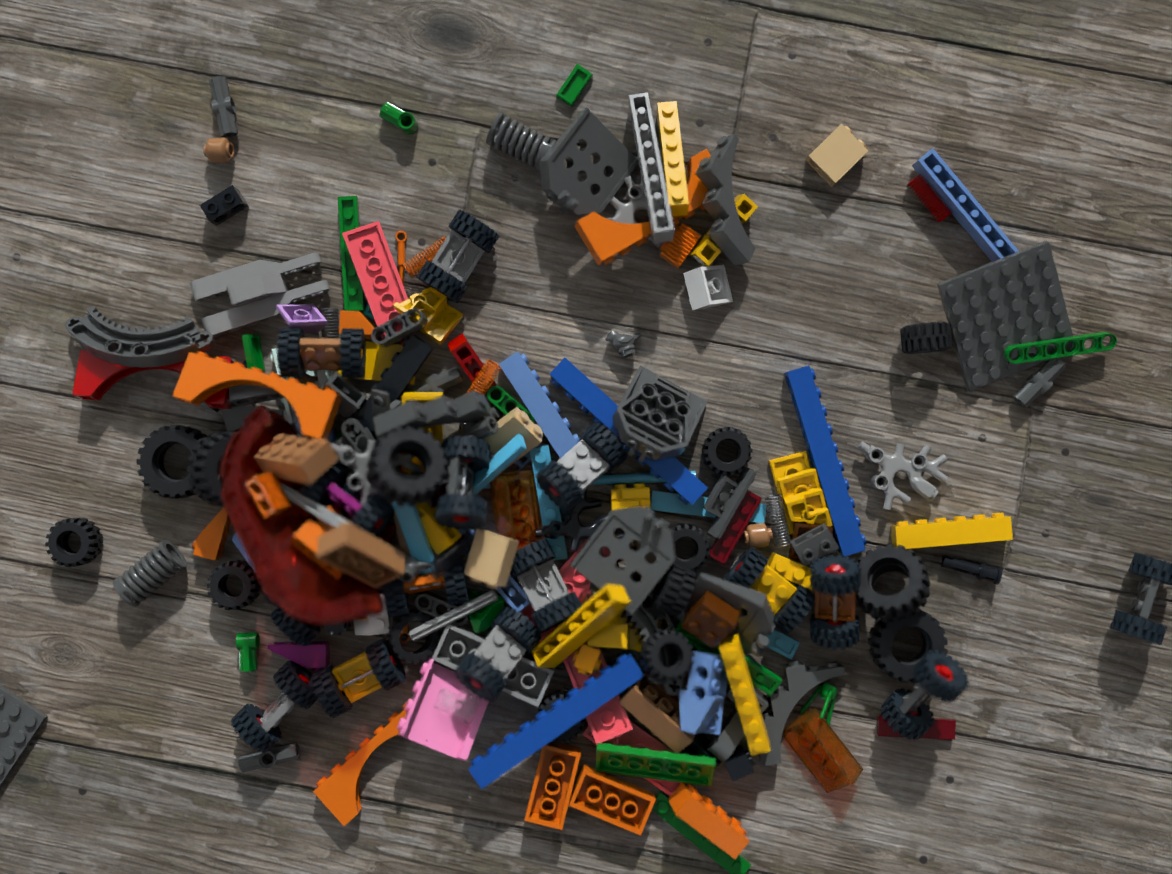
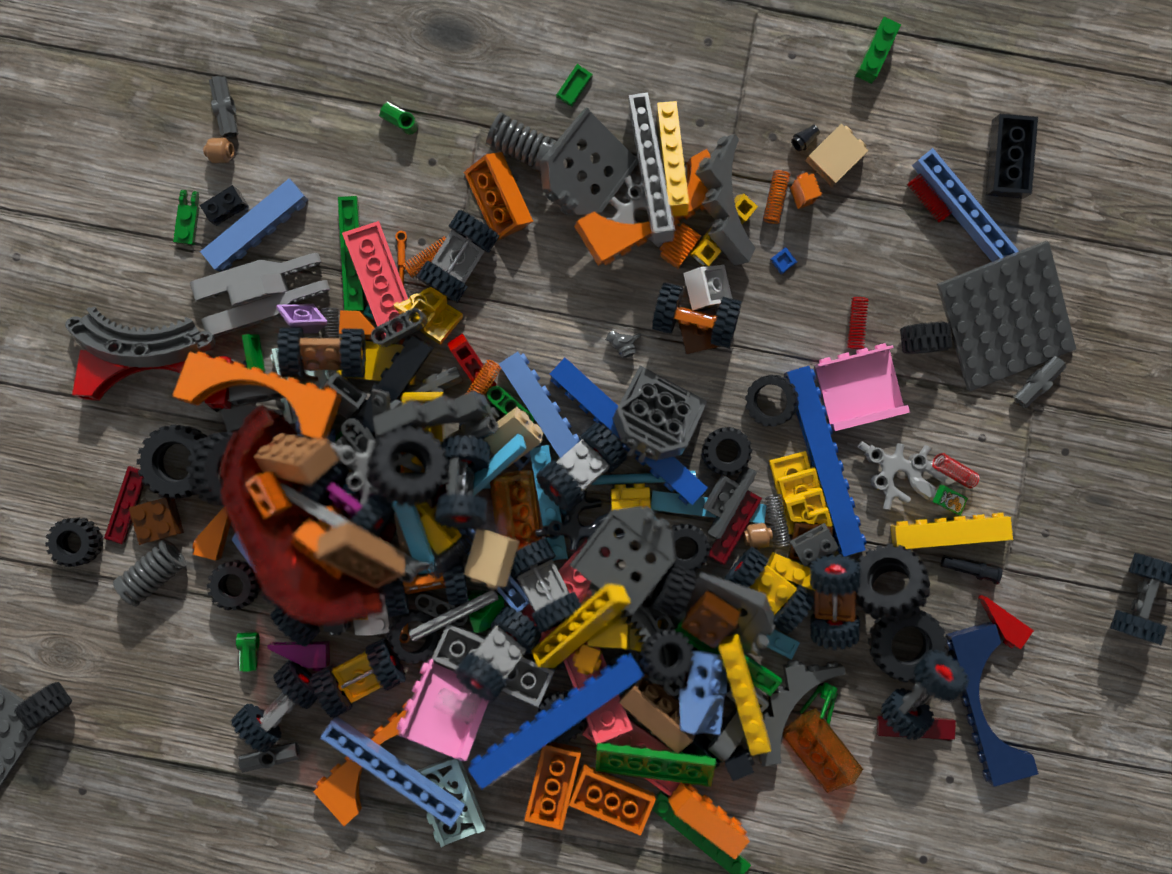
(43, 706): none -> black tyre
(127, 497): none -> dark red tile
(156, 520): none -> reddish brown brick
(186, 219): none -> green hinge
(254, 226): none -> medium blue brick
(393, 771): none -> medium blue brick
(472, 815): none -> light aqua fence
(498, 195): none -> orange slope
(669, 310): none -> black plate
(695, 338): none -> reddish brown plate
(752, 404): none -> black tyre
(782, 197): none -> orange piece
(783, 260): none -> blue tile
(804, 138): none -> black cone
(805, 190): none -> orange brick
(858, 346): none -> red piece
(860, 387): none -> bright pink panel
(877, 50): none -> green brick
(950, 499): none -> tile
(963, 482): none -> red piece
(1000, 761): none -> dark blue arch
(1009, 627): none -> red slope
(1011, 156): none -> black brick
(1060, 344): green beam -> none

